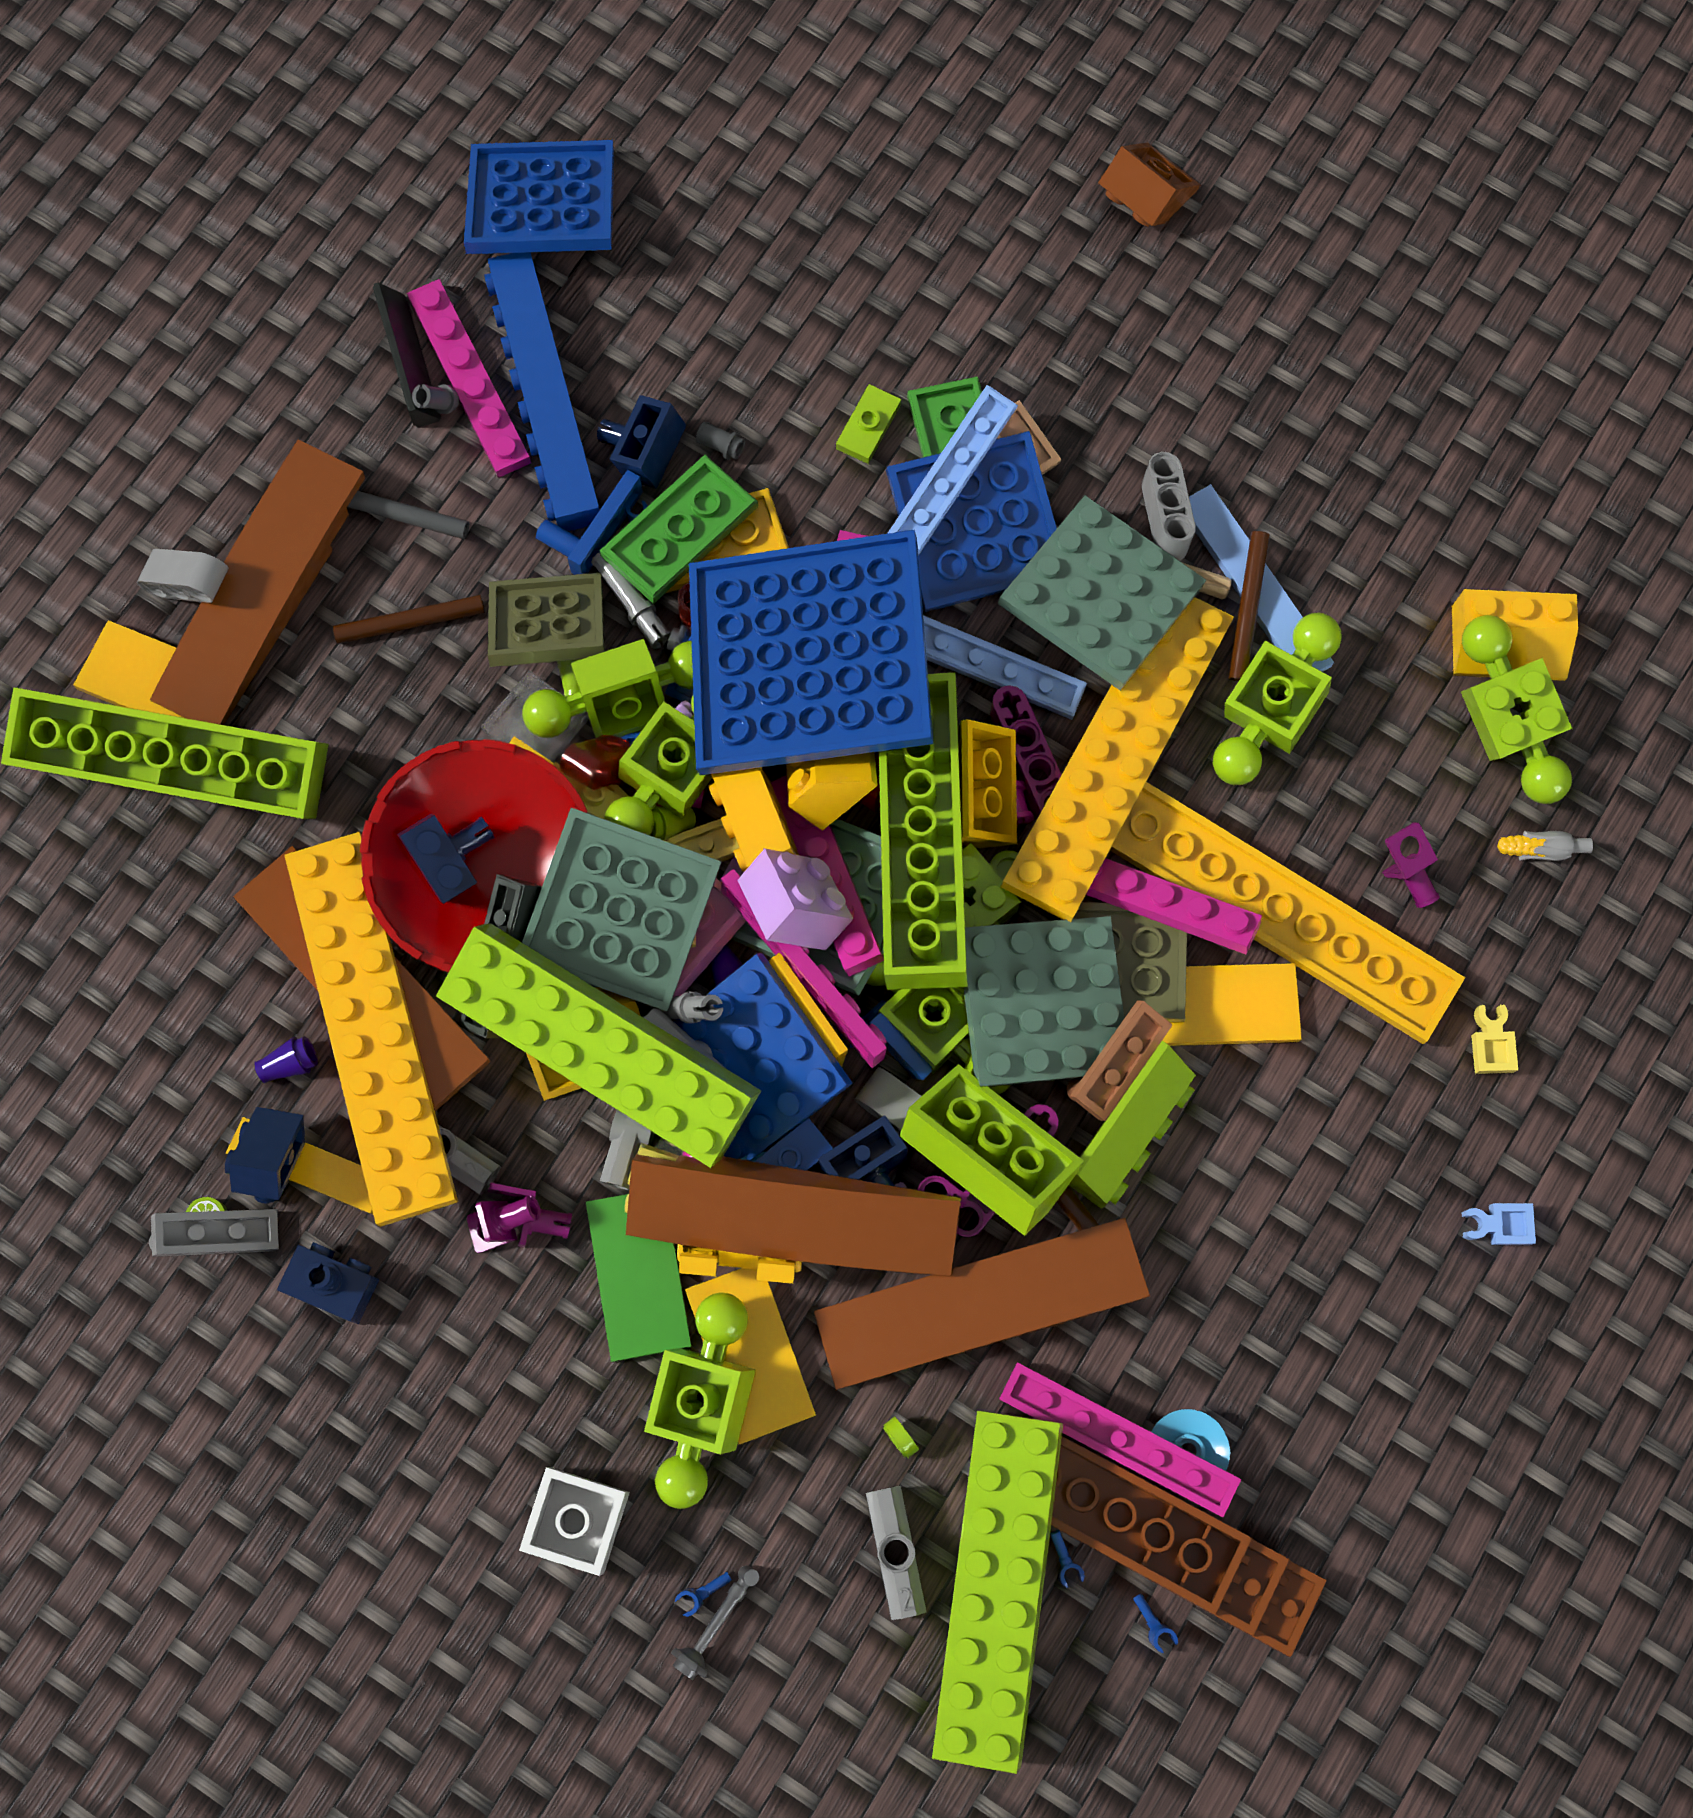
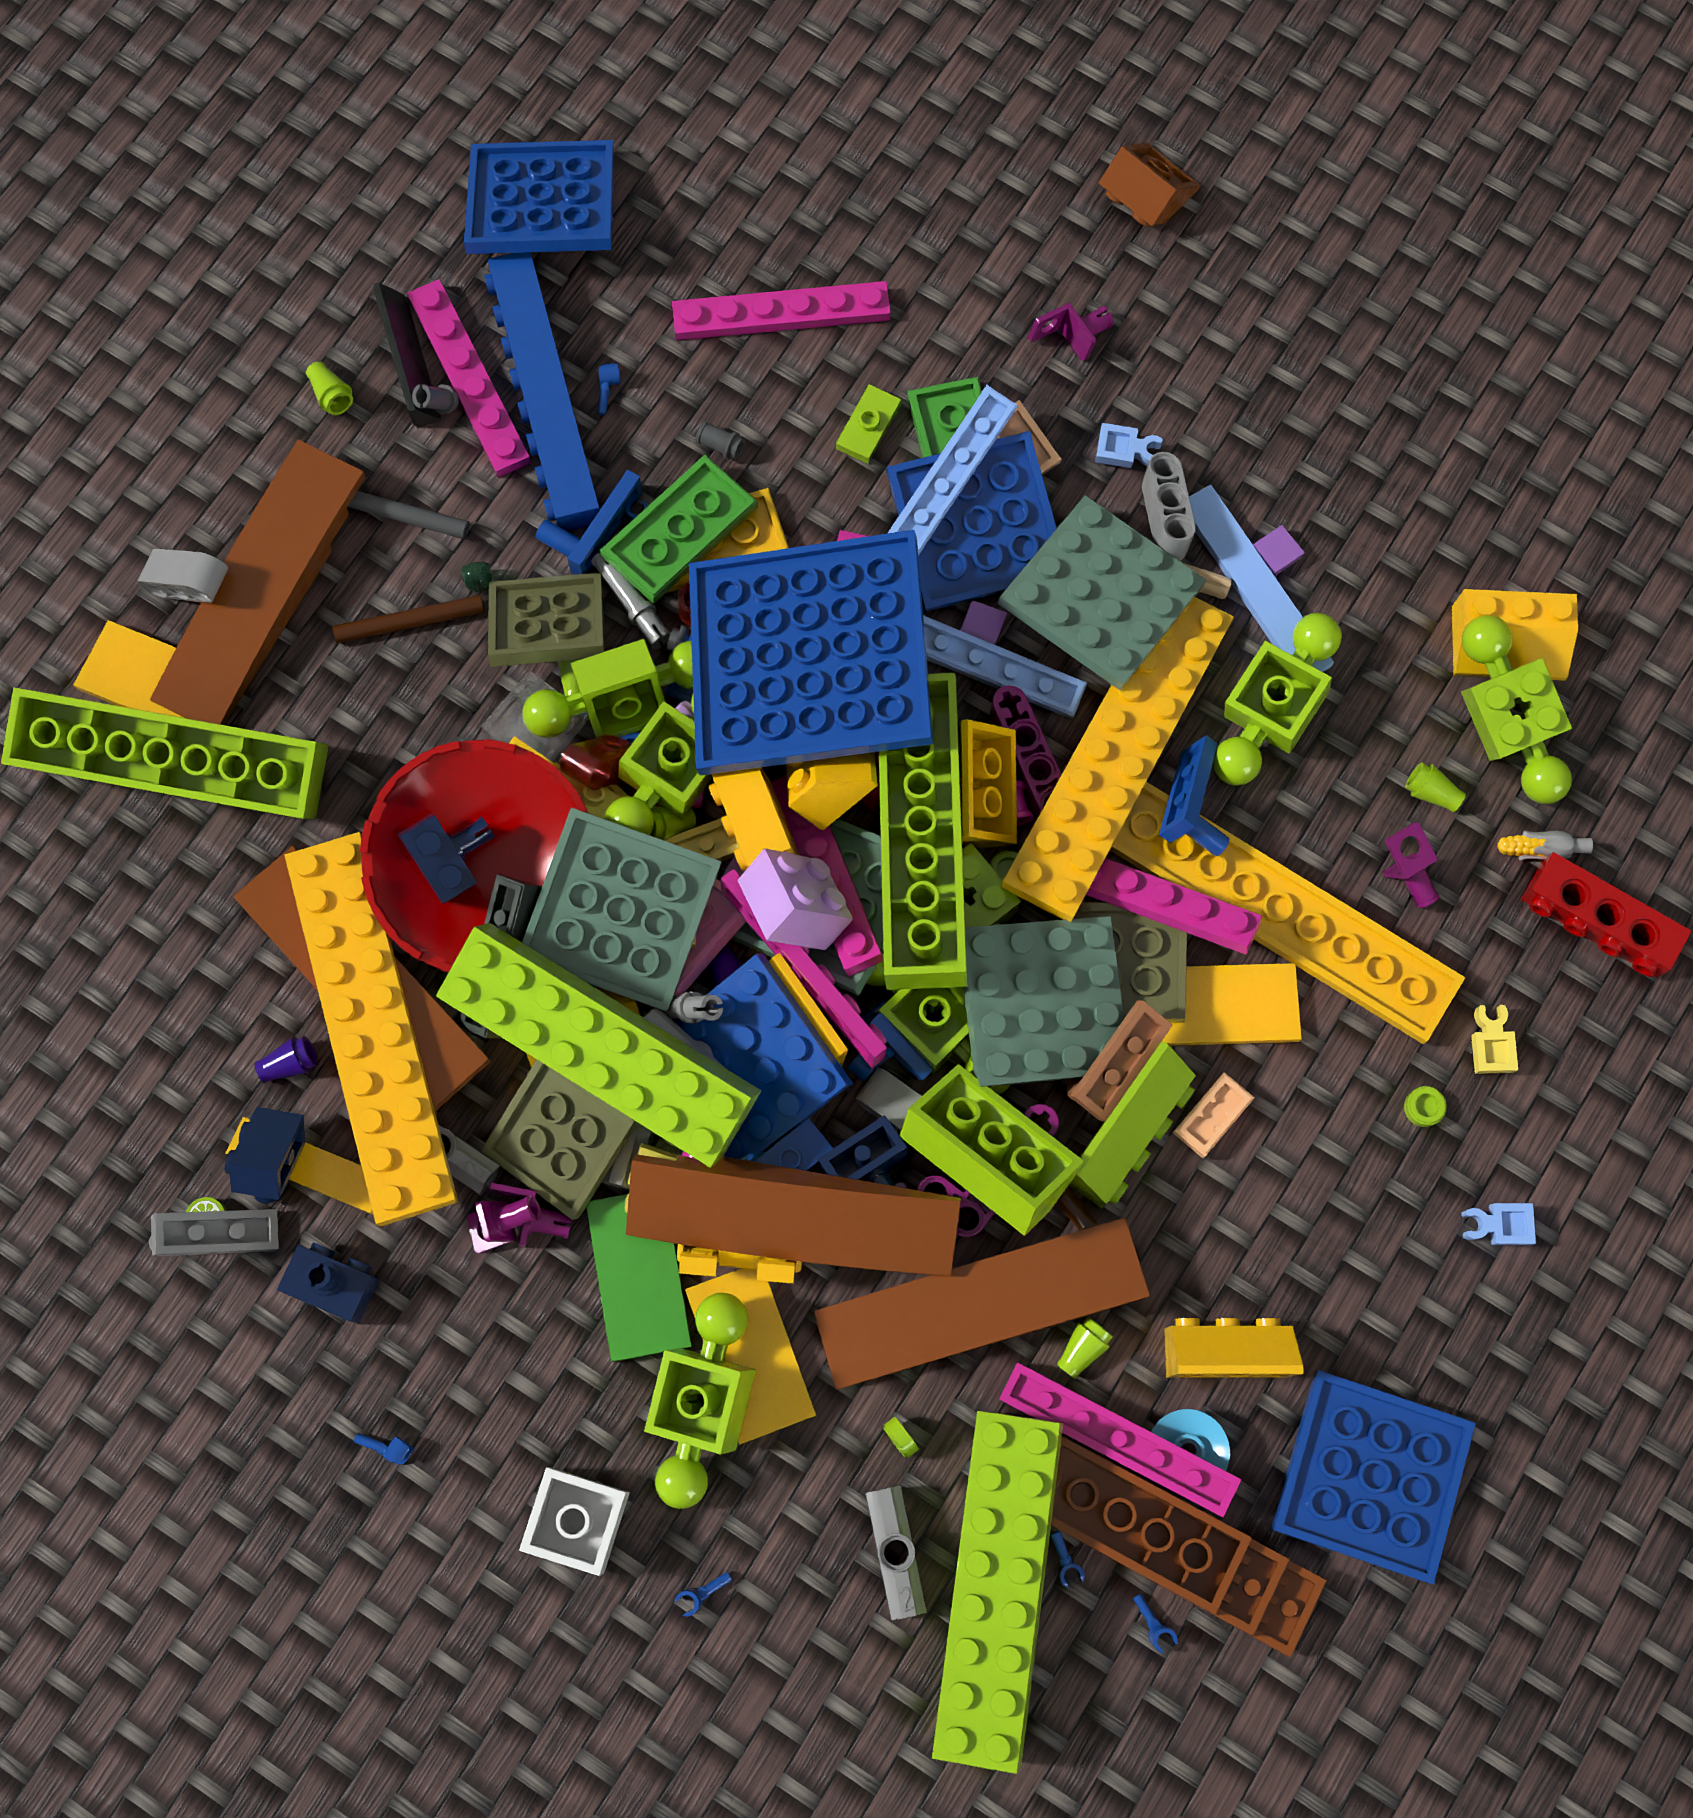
(331, 391): none -> lime cone
(396, 1452): none -> blue hand
(476, 574): none -> clear green hinge
(558, 1139): none -> olive plate
(608, 375): none -> blue hand
(646, 439): dark blue brick -> none
(690, 1660): flat silver piece -> none
(781, 310): none -> dark pink plate
(861, 1068): none -> blue hand
(983, 622): none -> medium lavender tile
(1076, 329): none -> magenta bracket
(1084, 1347): none -> lime cone
(1121, 446): none -> light blue plate
(1187, 798): none -> blue piece
(1213, 1115): none -> light nougat plate
(1231, 1349): none -> yellow slope
(1249, 604): reddish brown piece -> none
(1278, 550): none -> medium lavender tile
(1373, 1476): none -> blue plate
(1425, 1106): none -> lime tile
(1434, 787): none -> lime cone
(1661, 934): none -> red brick

